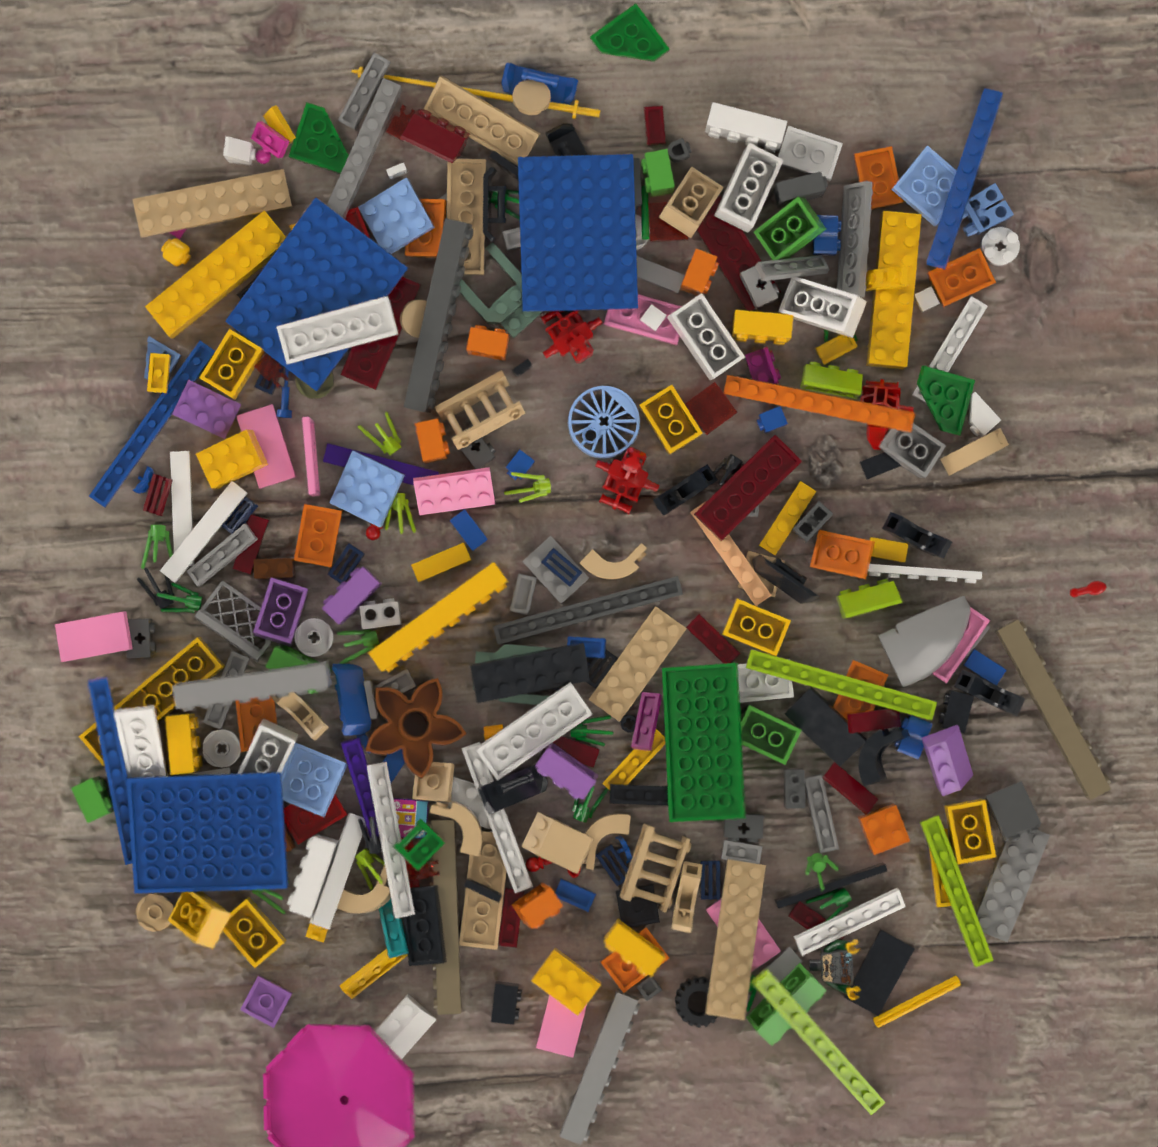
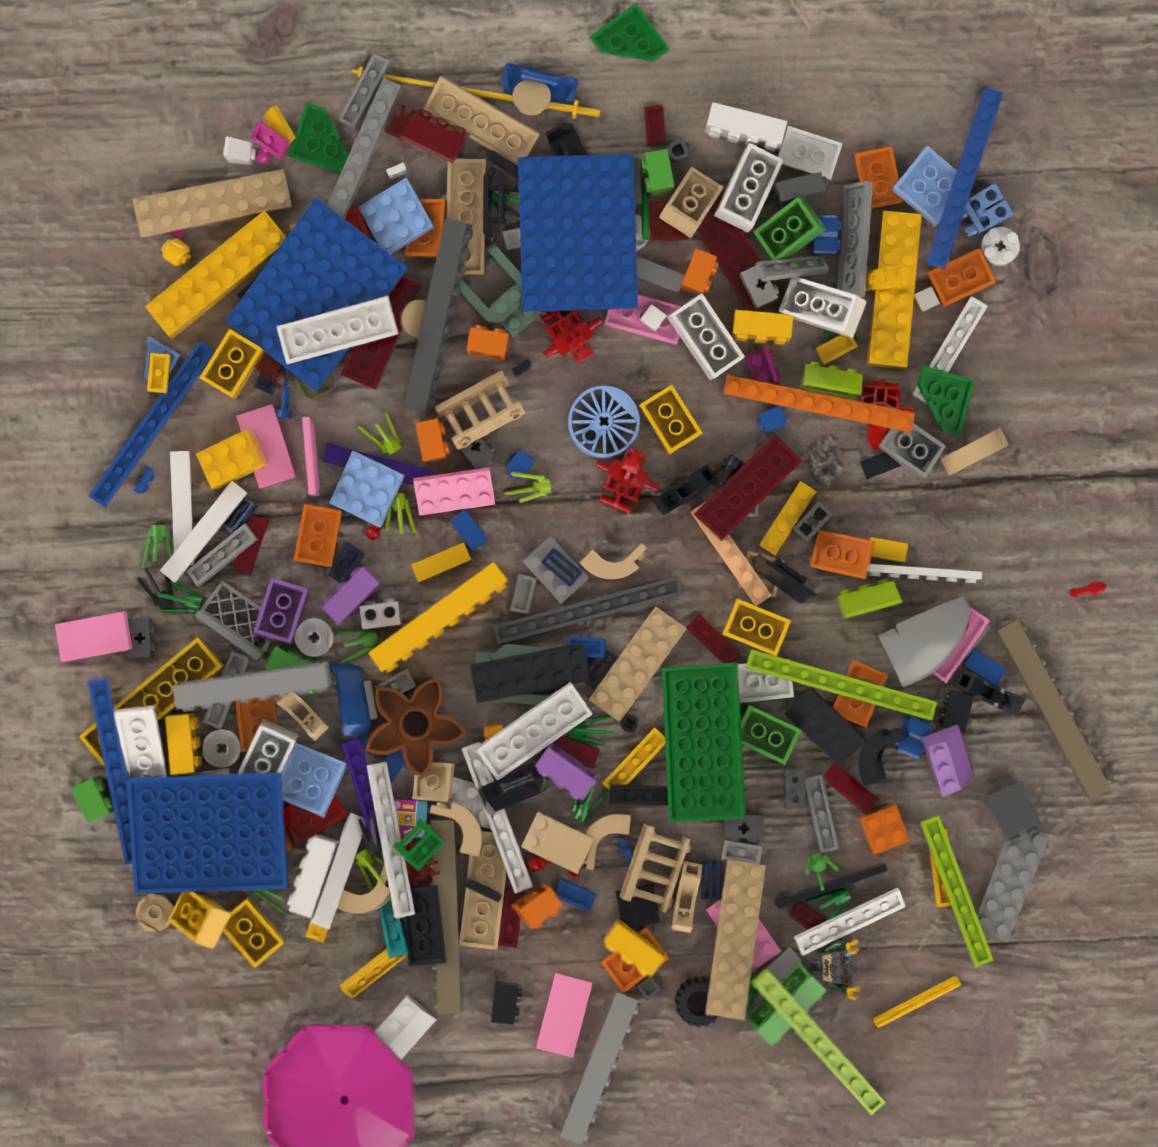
(154, 494): dark red tile -> none
(206, 409): medium lavender plate -> none
(266, 1001): medium lavender plate -> none
(274, 568): reddish brown brick -> none
(566, 981): yellow brick -> none
(605, 852): dark blue tile -> none
(646, 721): magenta plate -> none
(710, 408): clear red plate -> none
(873, 720): dark red tile -> none
(880, 971): black tile -> none
(916, 536): black arch -> none
(970, 831): yellow brick -> none
(981, 416): white slope -> none

